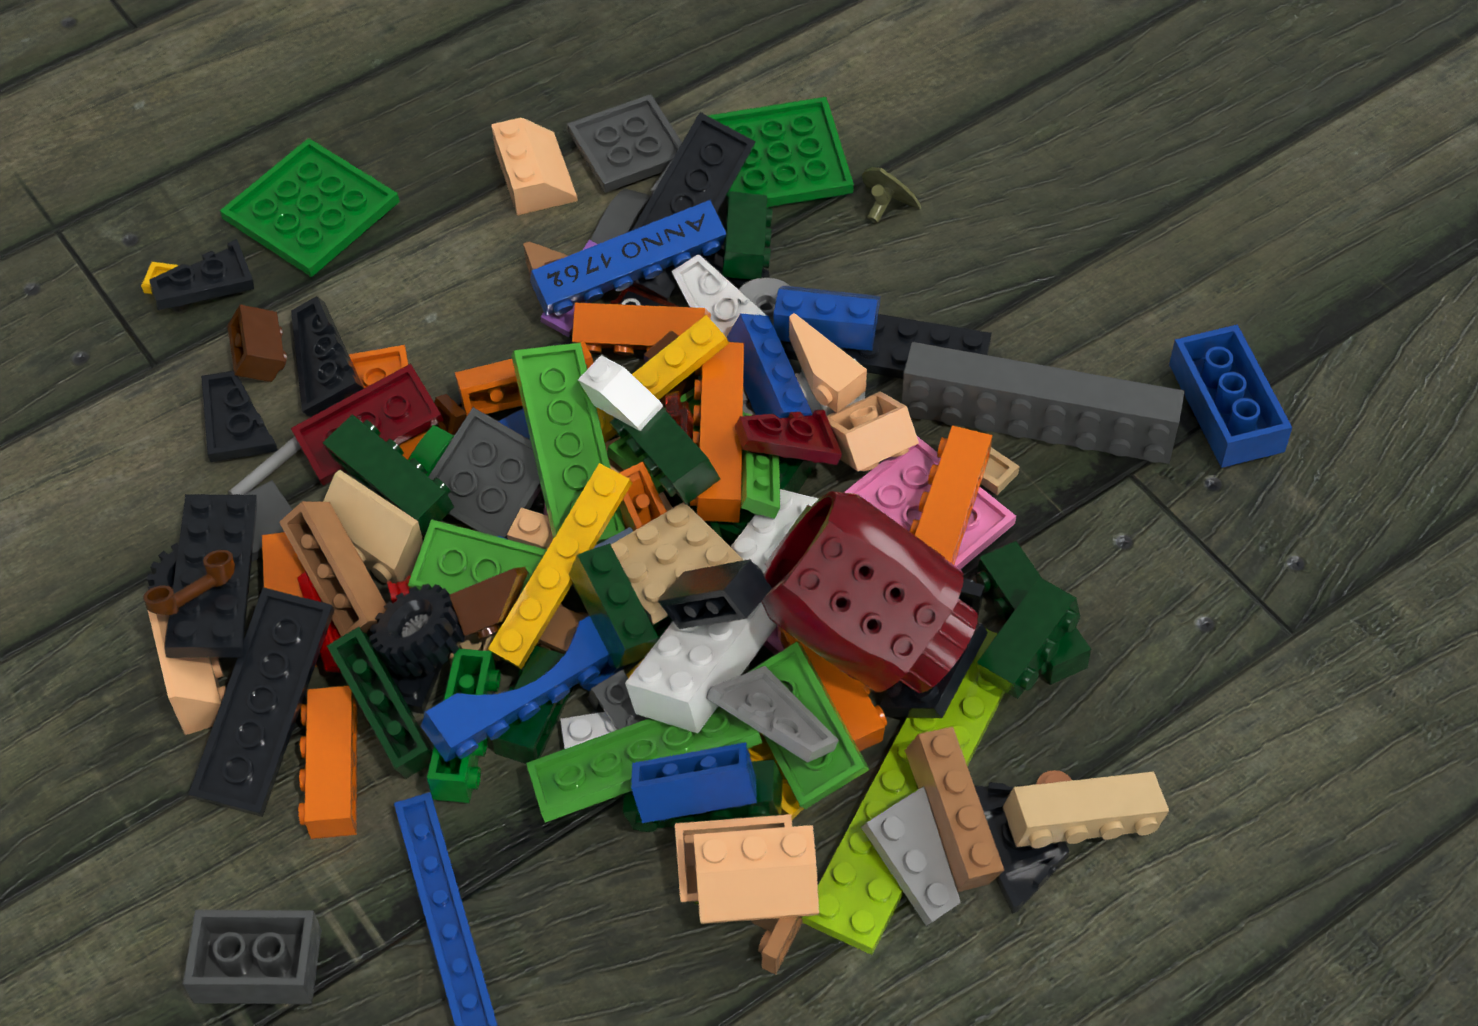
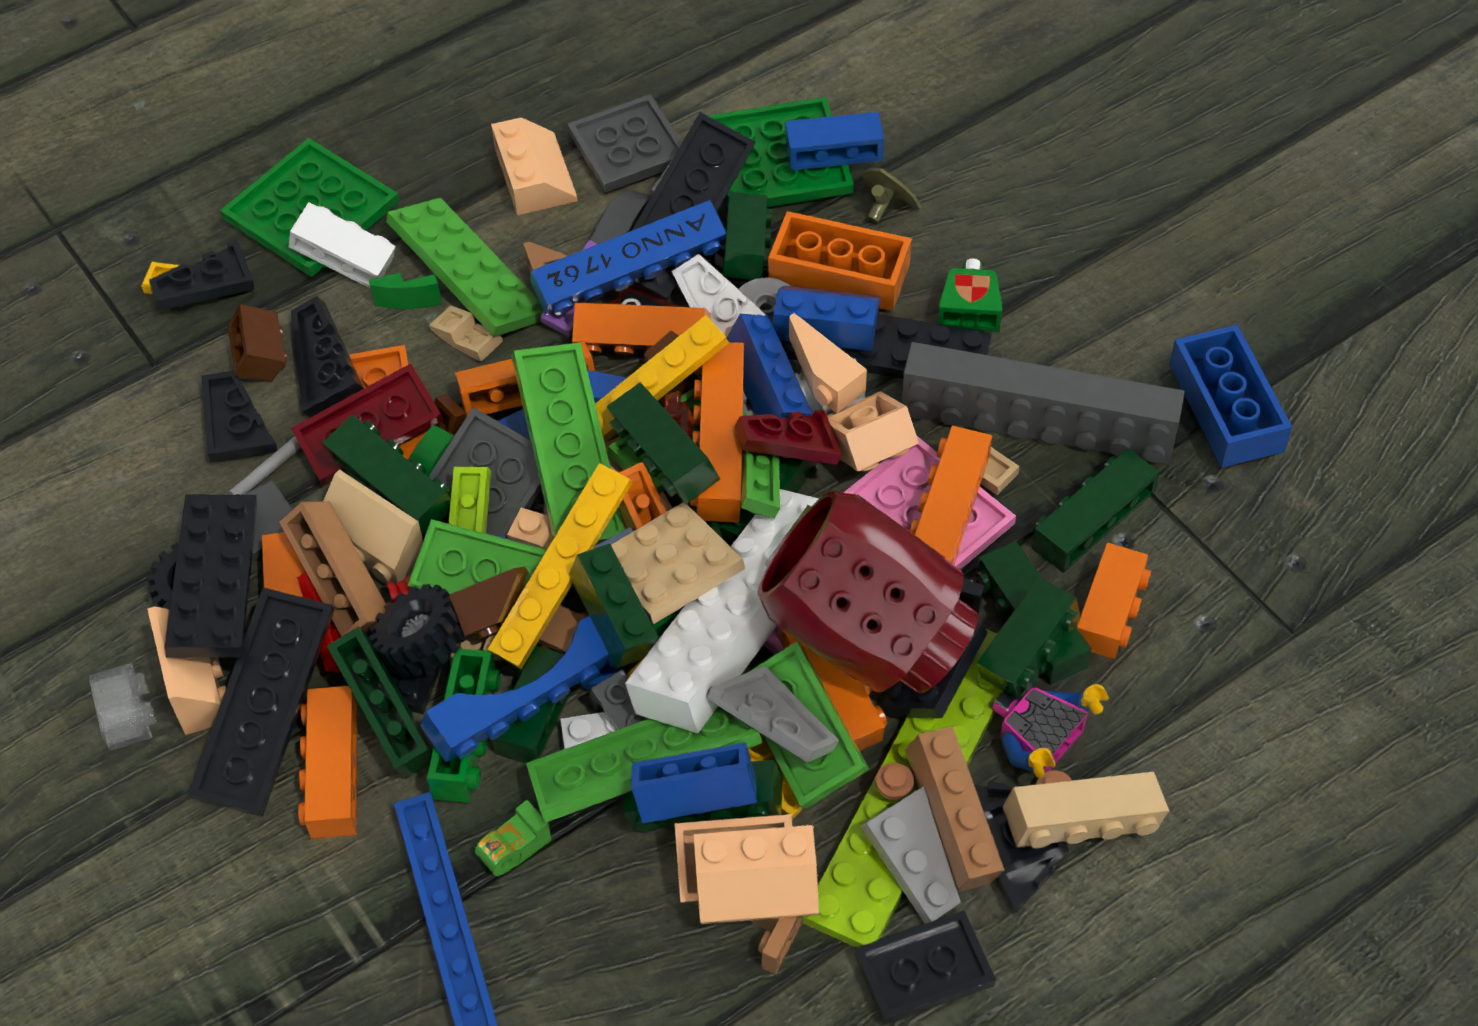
(121, 706): none -> clear brick
(219, 569): reddish brown bar -> none
(253, 956): dark grey brick -> none
(341, 245): none -> white brick
(411, 294): none -> green slope
(464, 333): none -> tan slope
(466, 266): none -> bright green plate
(470, 498): none -> lime plate
(514, 840): none -> bright green leg
(619, 393): white slope -> none
(715, 594): black brick -> none
(834, 140): none -> blue brick
(840, 258): none -> orange brick
(894, 781): none -> nougat plate
(924, 967): none -> black plate
(971, 298): none -> green torso
(1044, 725): none -> torso
(1094, 509): none -> dark green brick
(1113, 599): none -> orange brick

